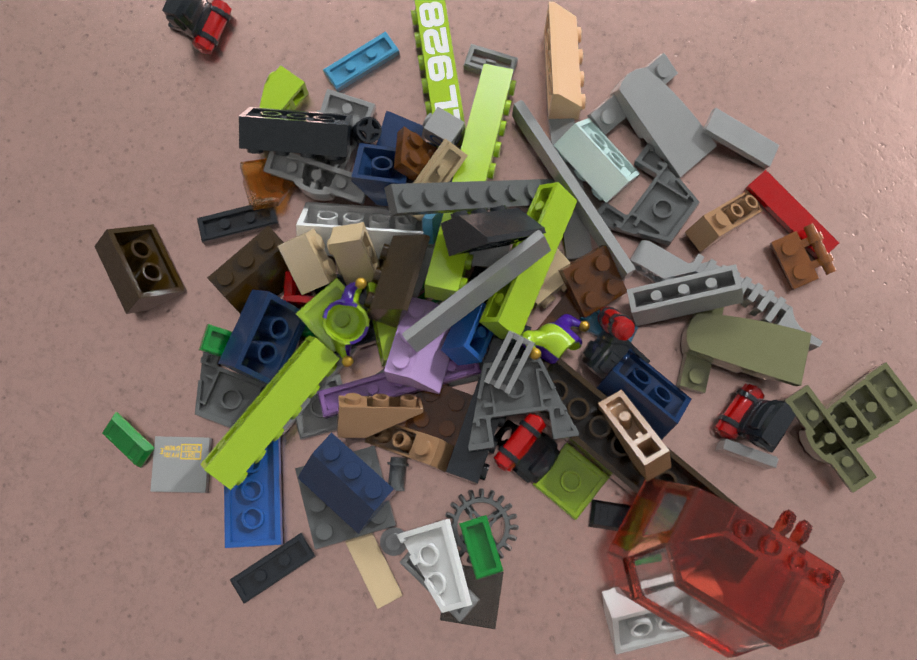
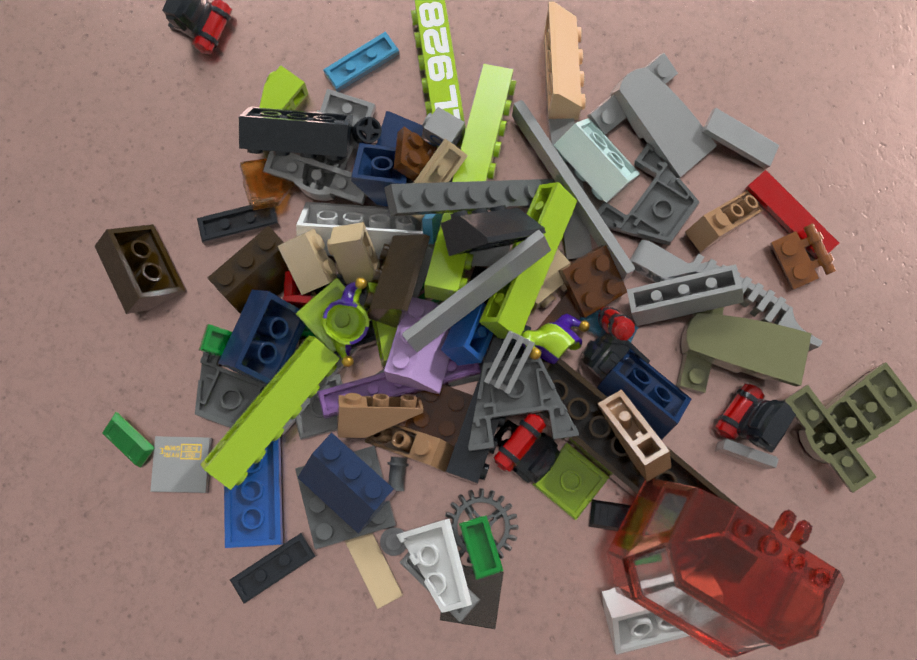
(475, 64): light grey tile -> none

